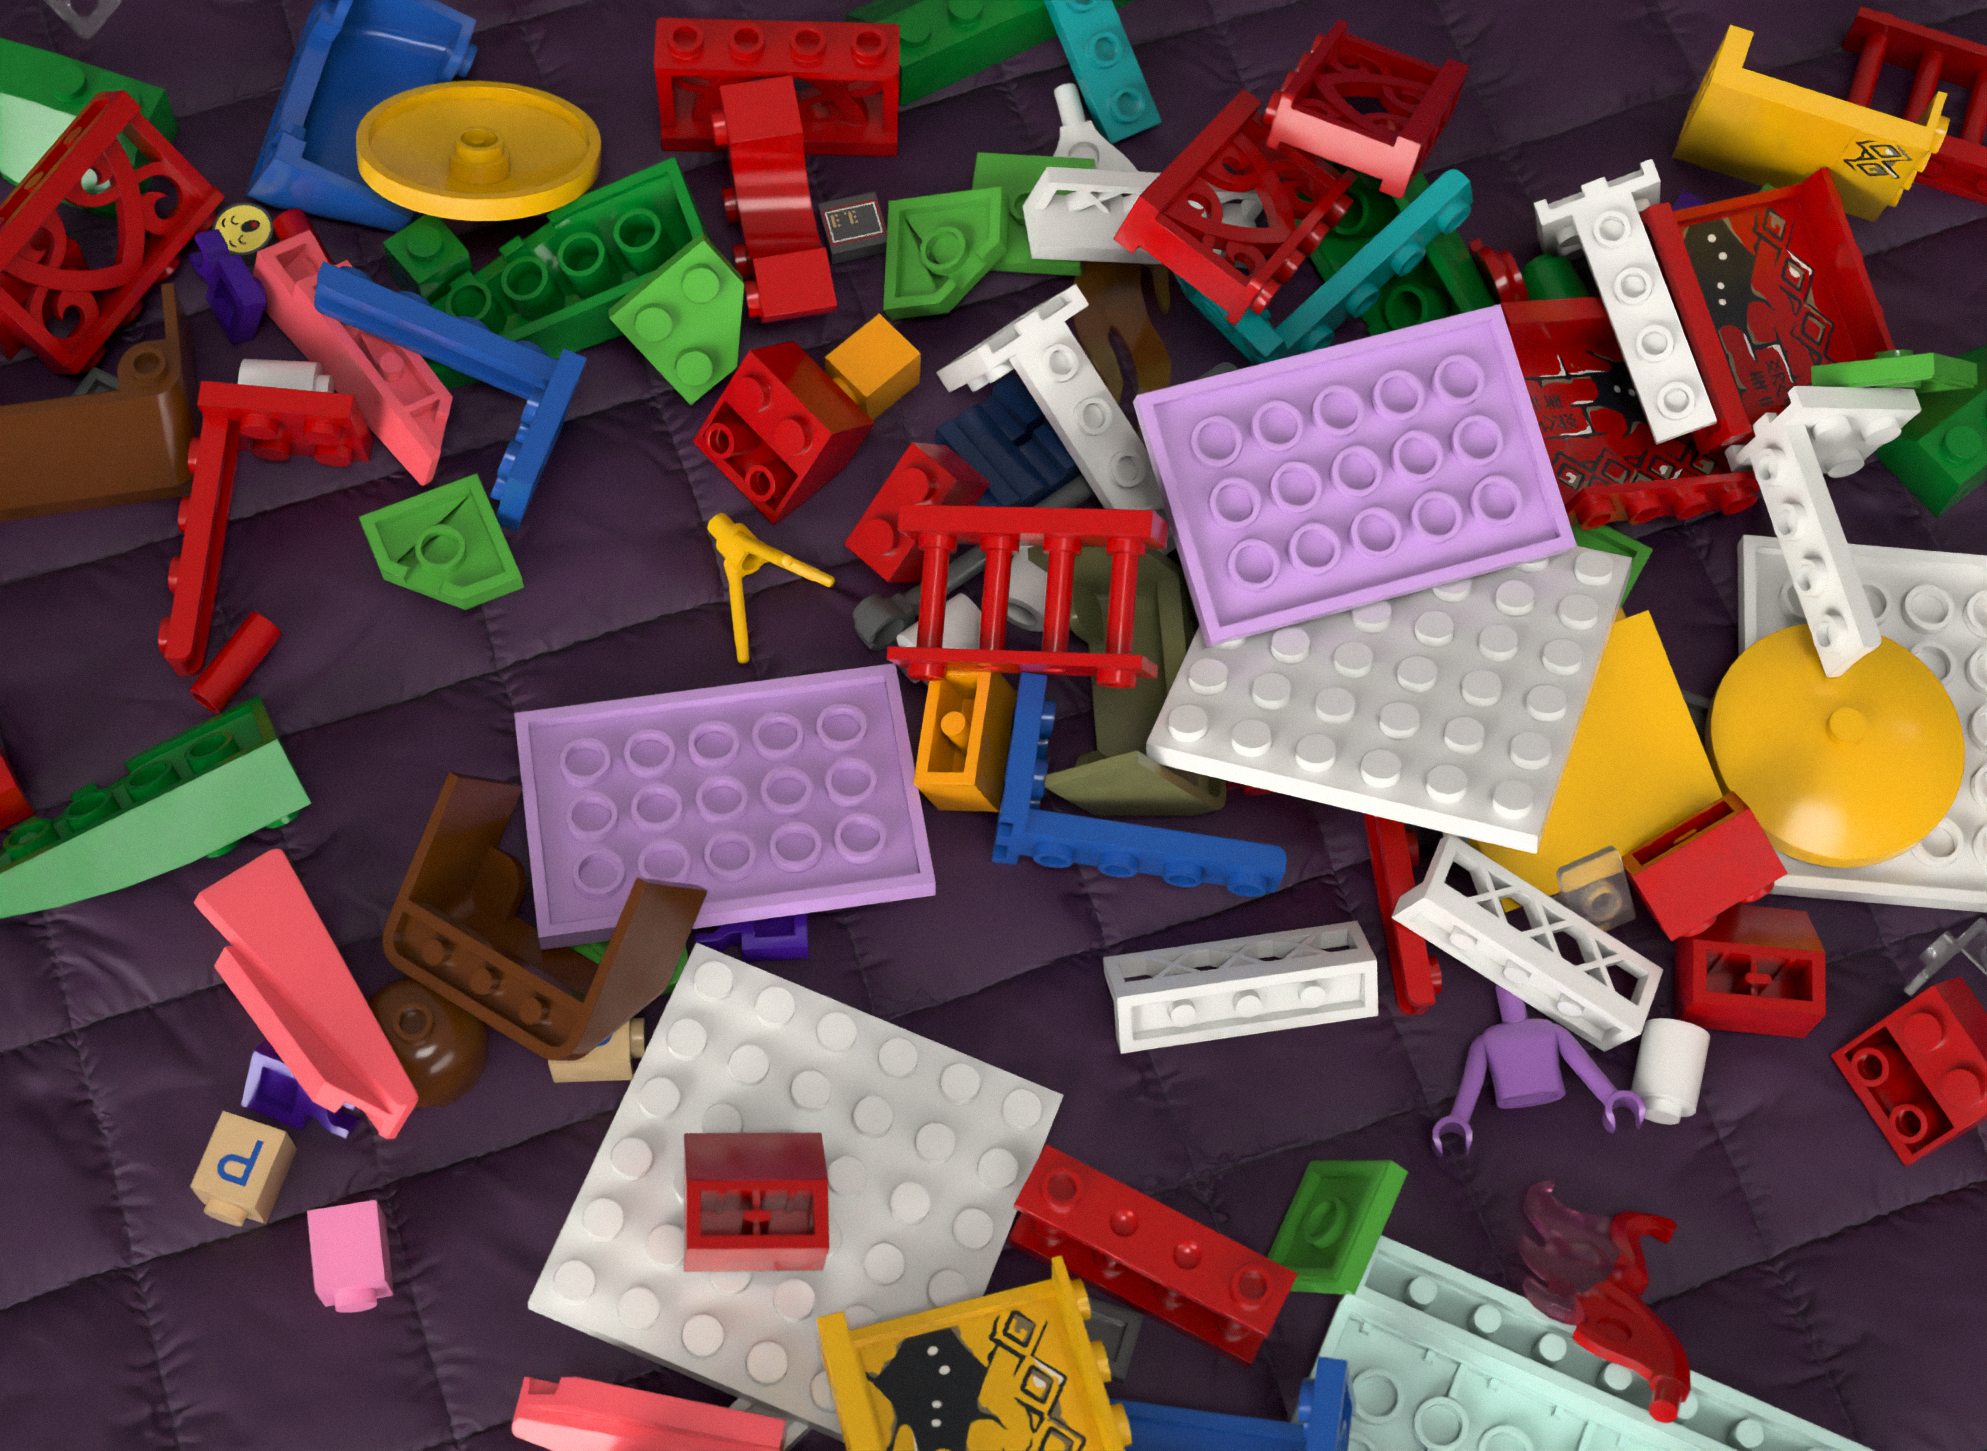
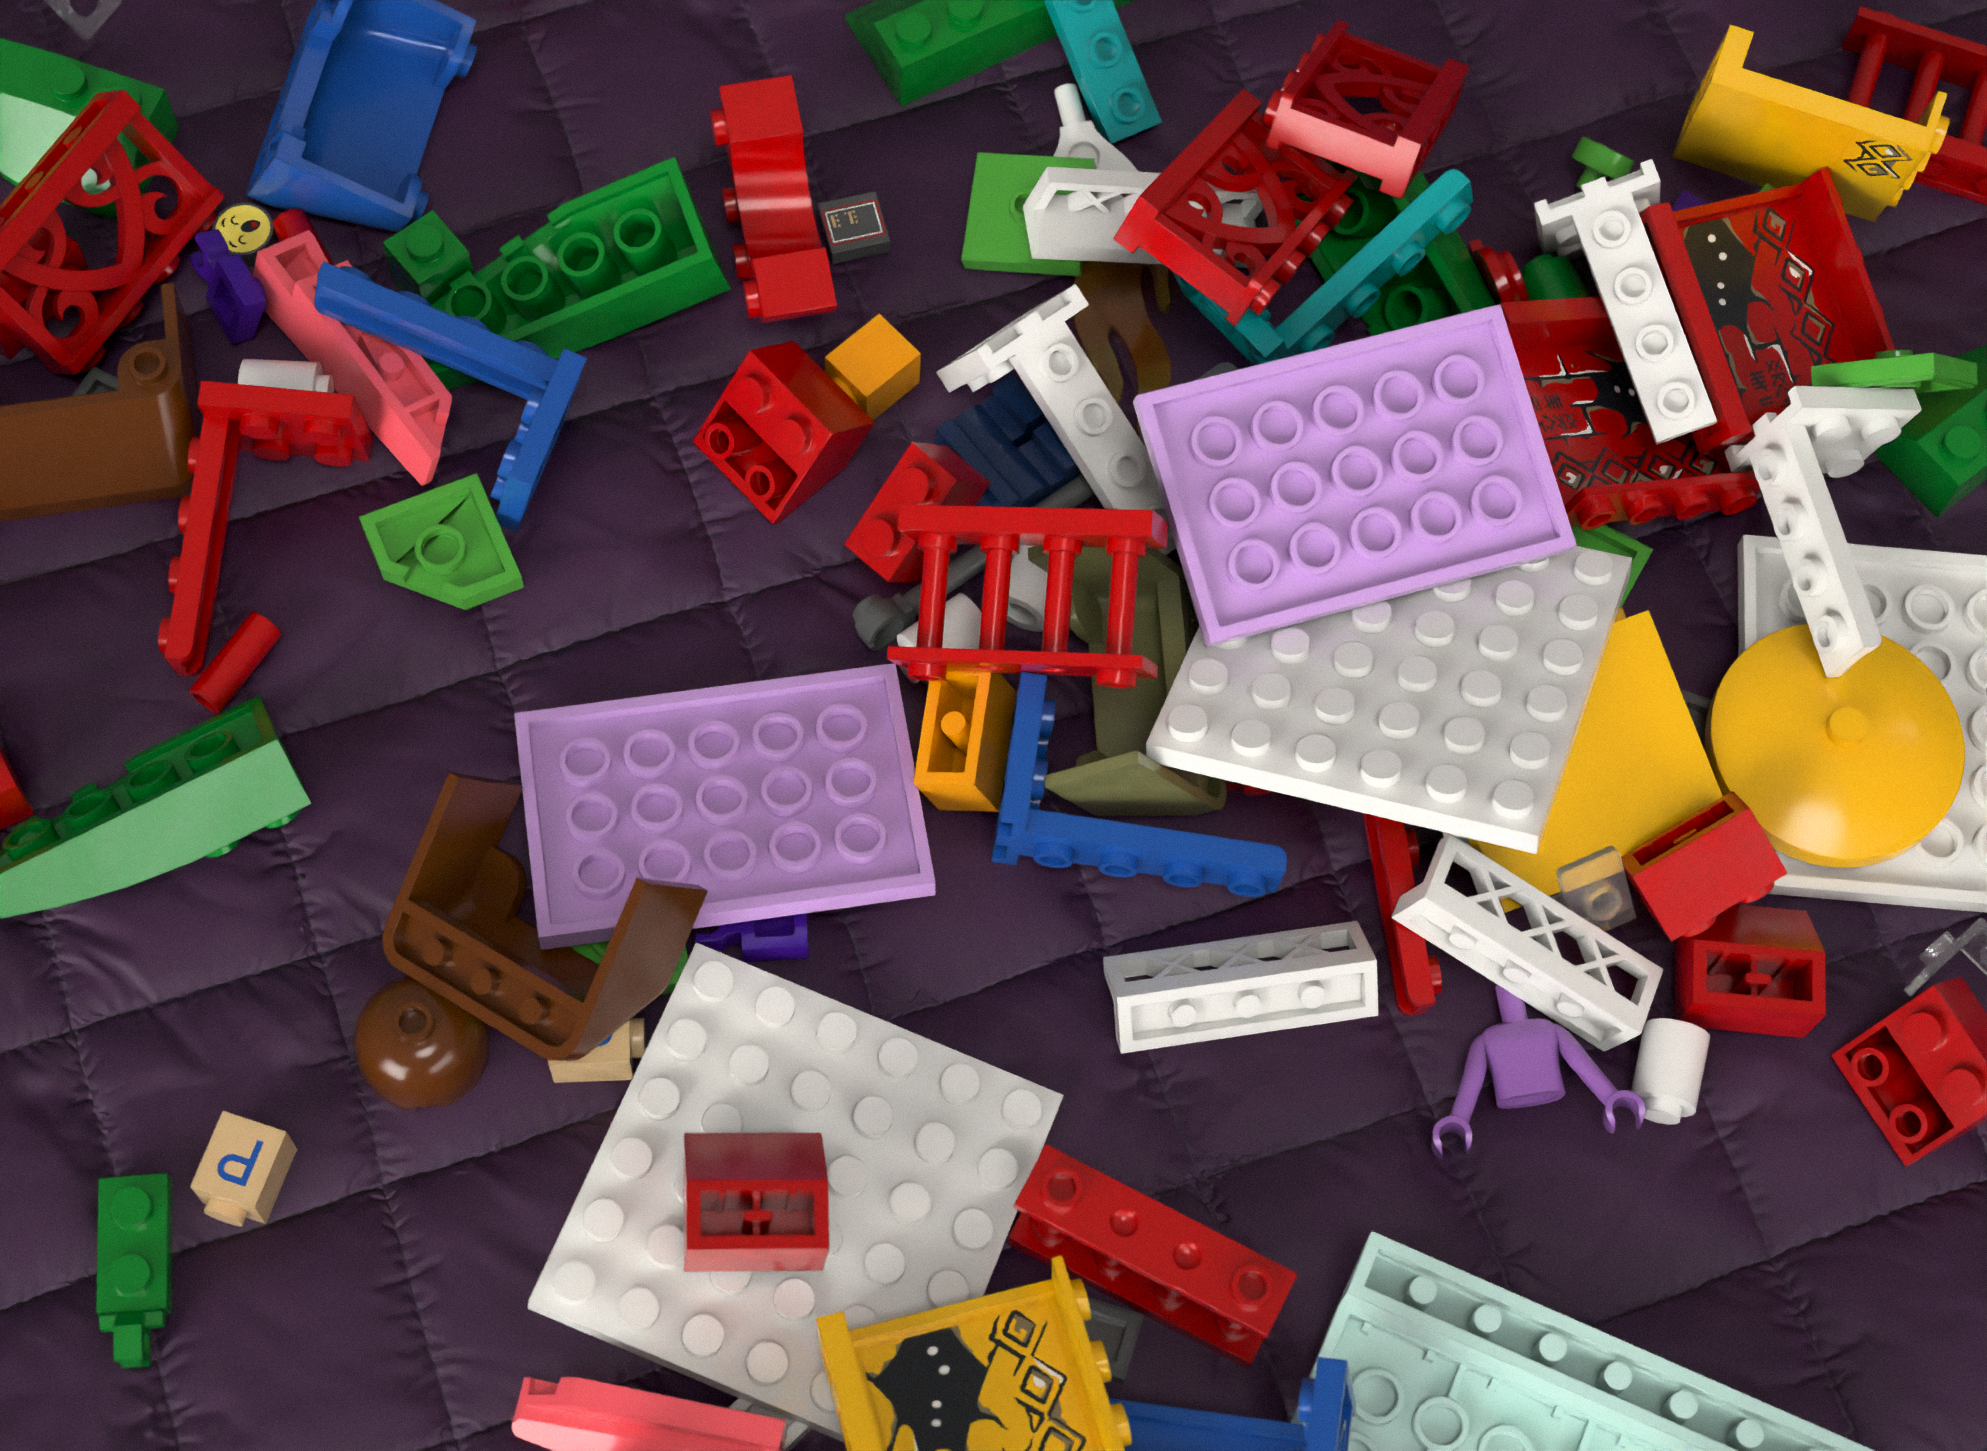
(134, 1262): none -> green hinge
(277, 1094): dark purple plate -> none
(304, 993): coral wedge -> none
(350, 1255): bright pink brick -> none
(478, 150): yellow dish -> none
(687, 318): bright green plate -> none
(744, 556): yellow plant -> none
(839, 59): red fence -> none
(941, 248): bright green plate -> none
(1336, 1223): bright green plate -> none
(1596, 1284): piece -> none
(1600, 161): none -> bright green tile

